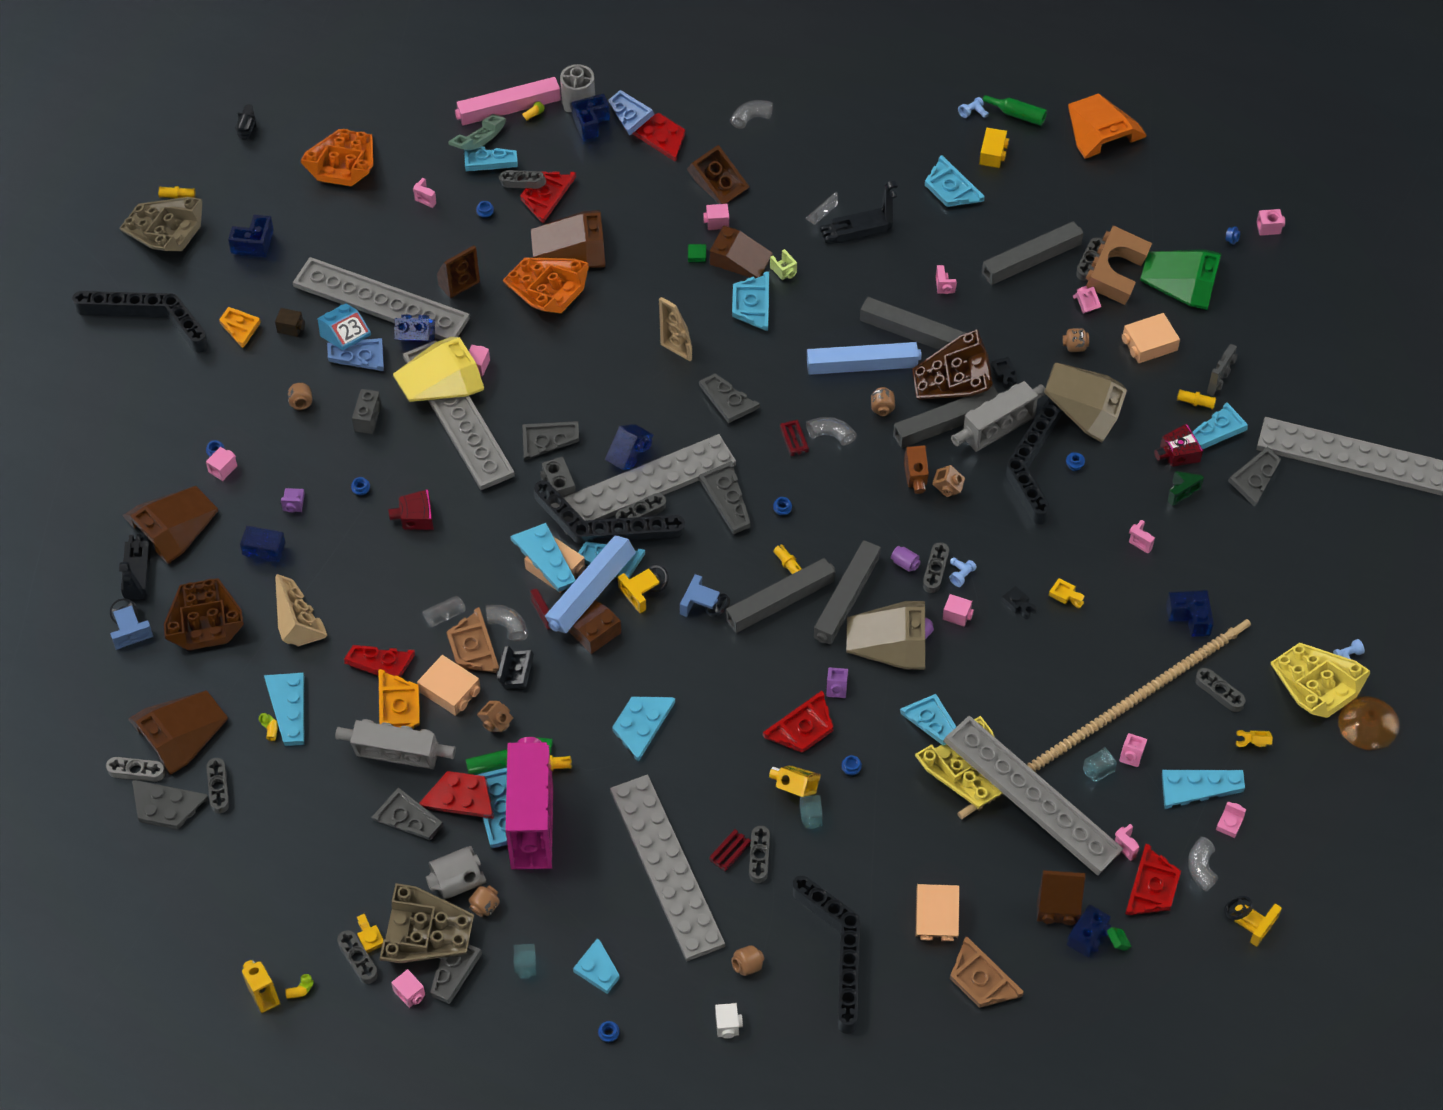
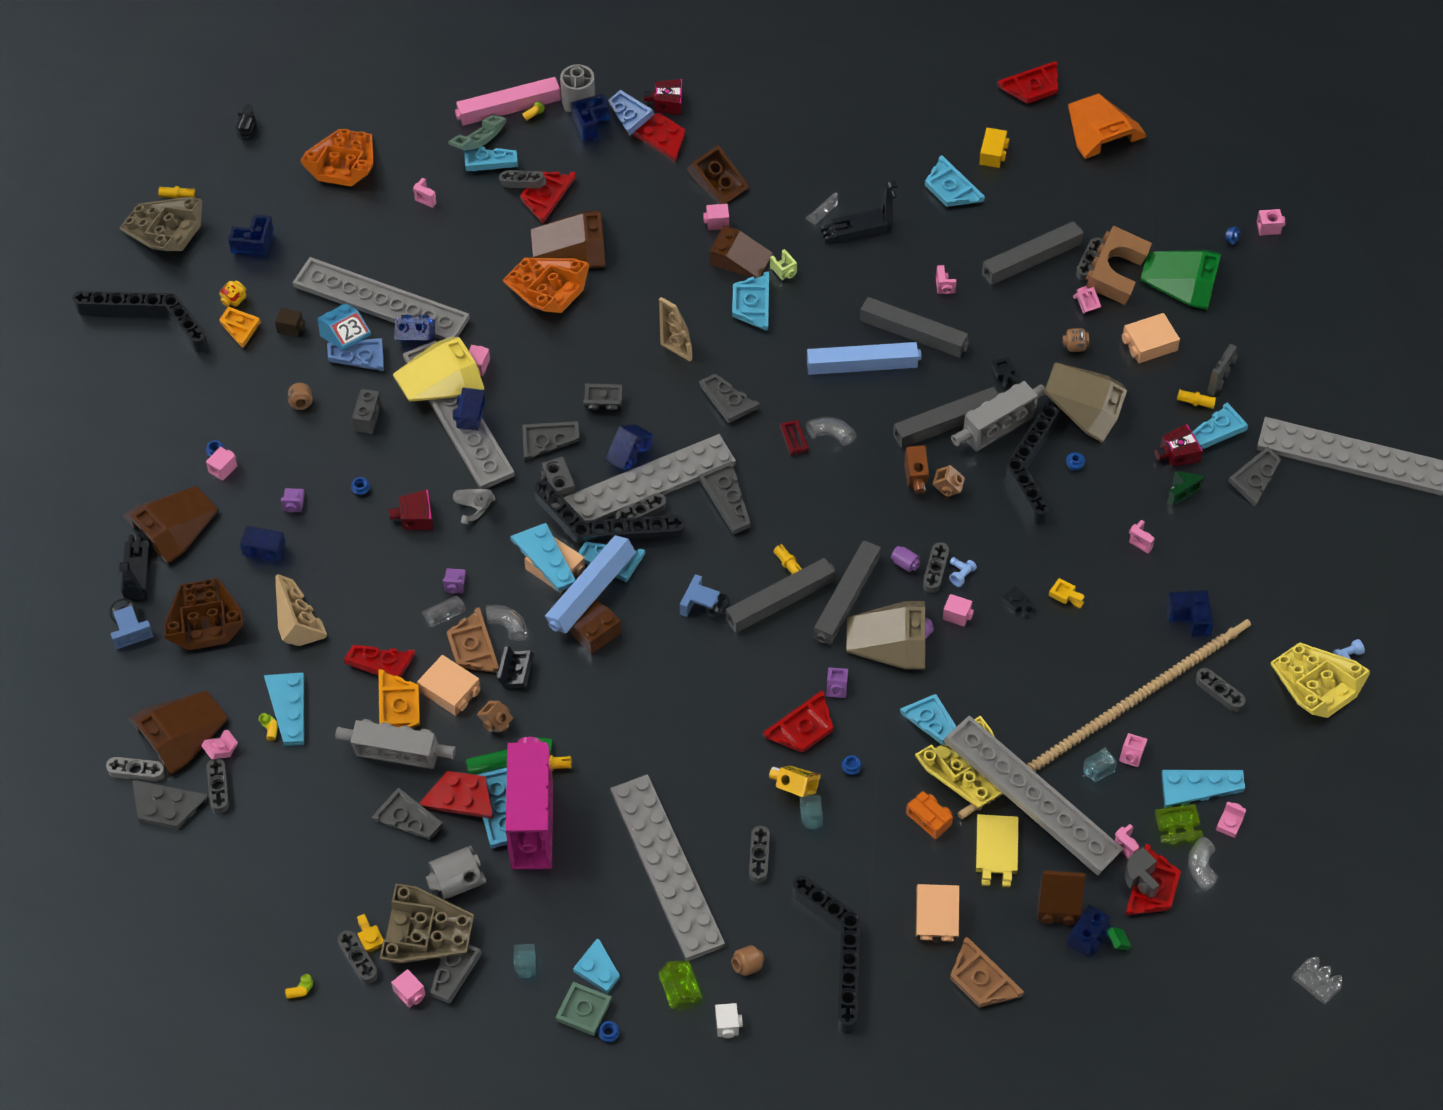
(220, 747): none -> bright pink bracket
(232, 293): none -> yellow head
(257, 979): yellow torso -> none
(454, 580): none -> medium lavender bracket
(459, 272): reddish brown slope -> none
(470, 409): none -> clear blue brick
(475, 498): none -> light grey helmet
(484, 901): medium nougat head -> none
(485, 209): blue plate -> none
(540, 606): dark red tile -> none
(583, 1008): none -> sand green plate
(603, 396): none -> dark grey bracket
(636, 586): yellow piece -> none
(641, 722): medium azure wing -> none
(666, 96): none -> dark red torso
(679, 983): none -> clear neon green bracket
(696, 252): green tile -> none
(740, 838): dark red tile -> none
(751, 110): clear cylinder -> none
(782, 501): blue plate -> none
(882, 401): medium nougat head -> none
(929, 814): none -> orange brick
(954, 370): reddish brown wedge -> none
(965, 110): light blue piece -> none
(997, 847): none -> light yellow tile
(1019, 109): green piece -> none
(1032, 84): none -> red wing
(1138, 871): none -> dark grey brick
(1176, 818): none -> clear neon green plate
(1251, 919): yellow piece -> none
(1258, 738): yellow plate -> none
(1316, 980): none -> clear plate
(1368, 731): clear orange dish -> none

